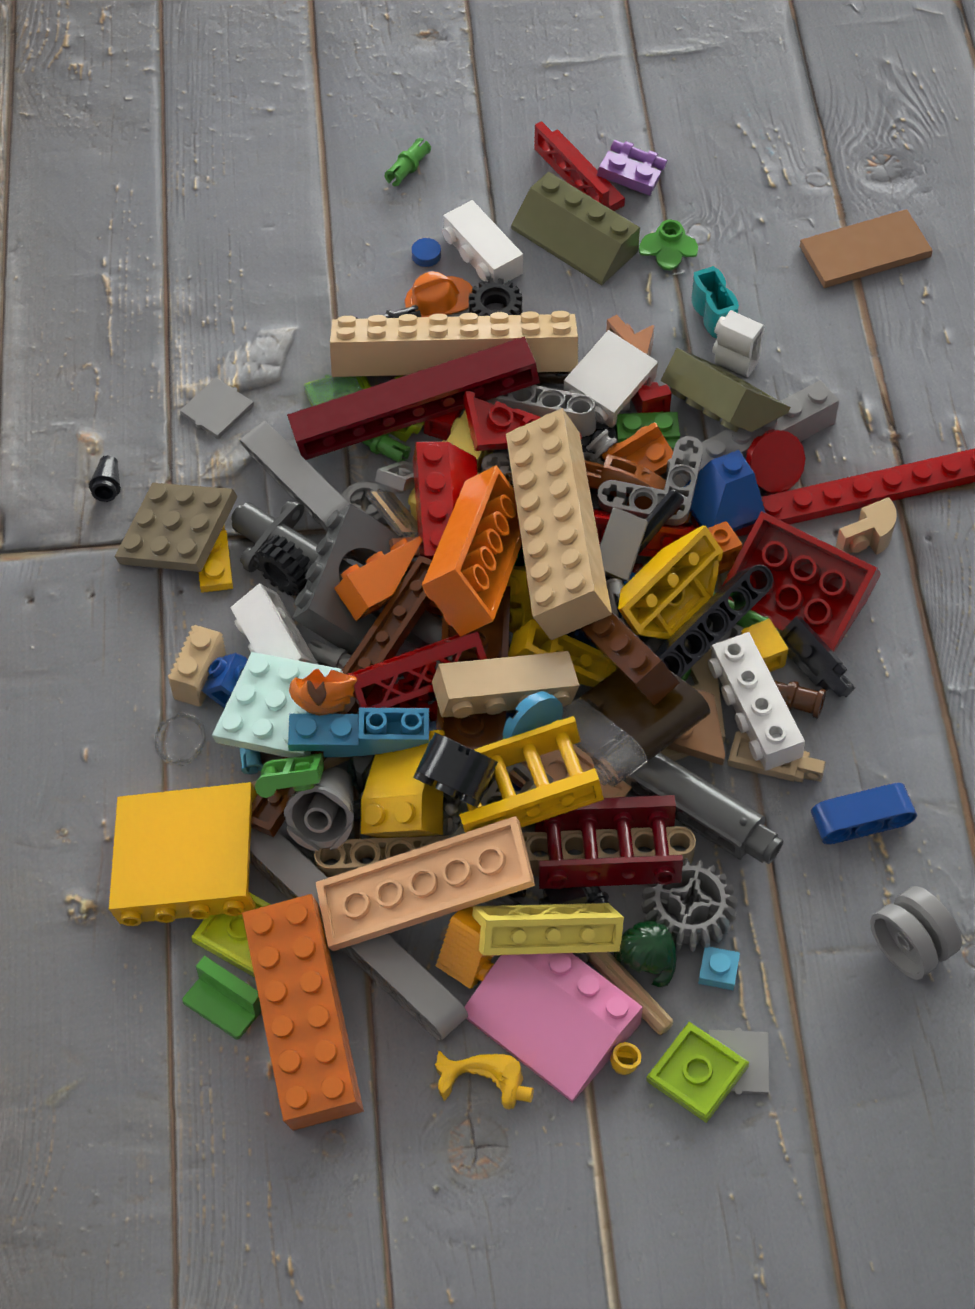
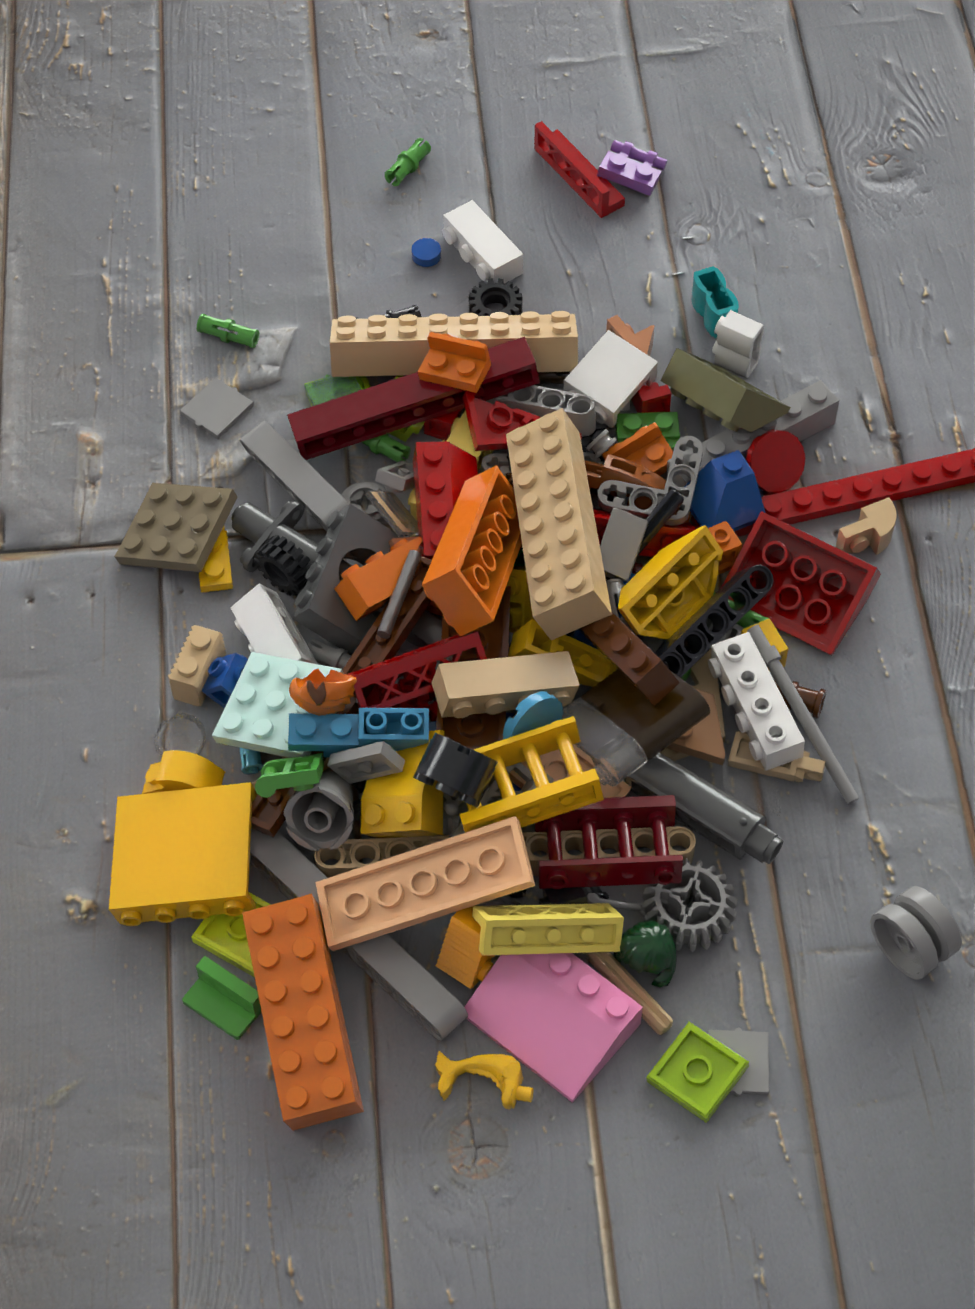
(105, 480): black cone -> none
(181, 771): none -> yellow brick
(210, 326): none -> bright green pin
(366, 762): none -> light grey plate
(399, 594): none -> flat silver bar
(439, 294): orange piece -> none
(455, 362): none -> orange bracket
(576, 228): olive slope -> none
(594, 898): none -> light grey hinge
(625, 1054): yellow hinge -> none
(668, 245): bright green plate -> none
(719, 968): medium azure plate -> none
(771, 658): none -> light grey bar
(815, 657): black hinge -> none
(863, 813): blue beam -> none
(865, 248): medium nougat tile -> none

